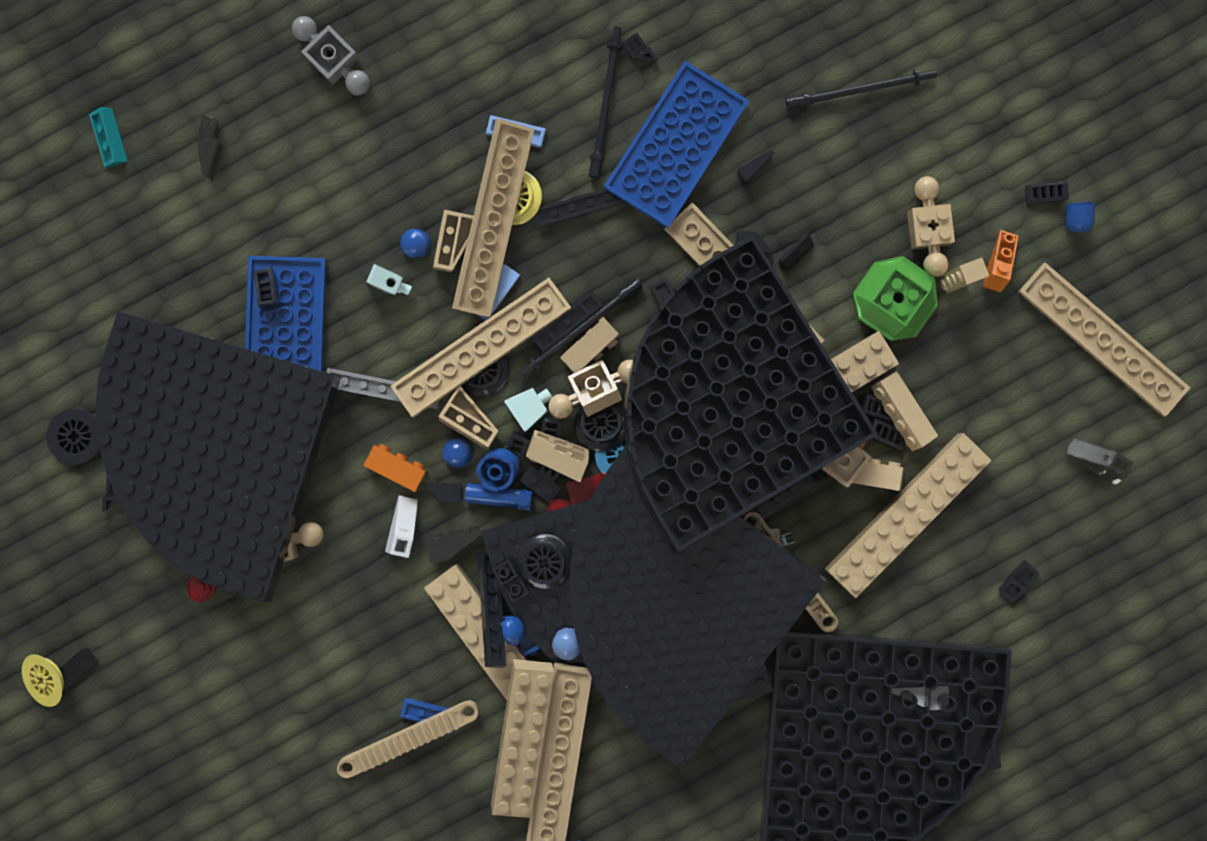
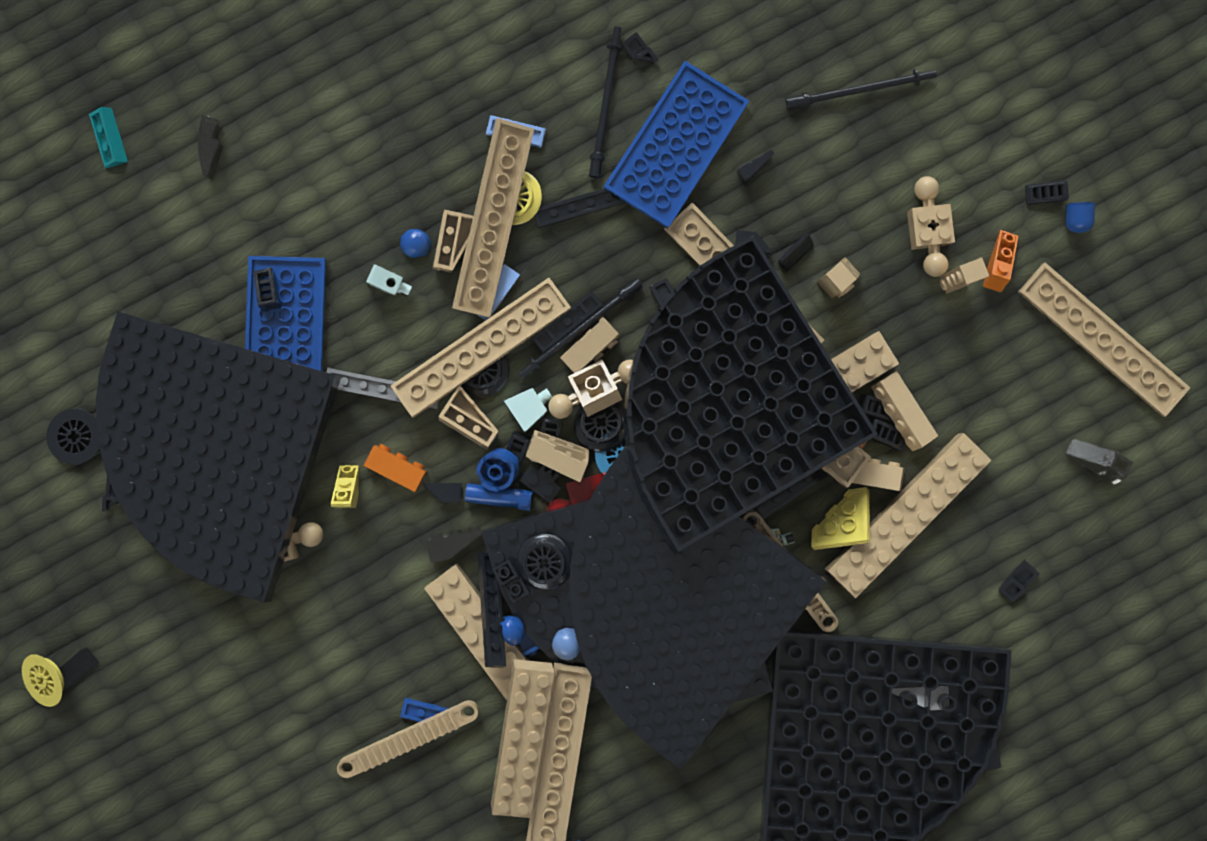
(200, 590): red plate -> none
(330, 43): light grey brick -> none
(346, 487): none -> light yellow slope
(402, 527): white slope -> none
(457, 452): blue hair -> none
(839, 279): none -> tan wedge
(845, 523): none -> light yellow plate
(875, 298): bright green piece -> none

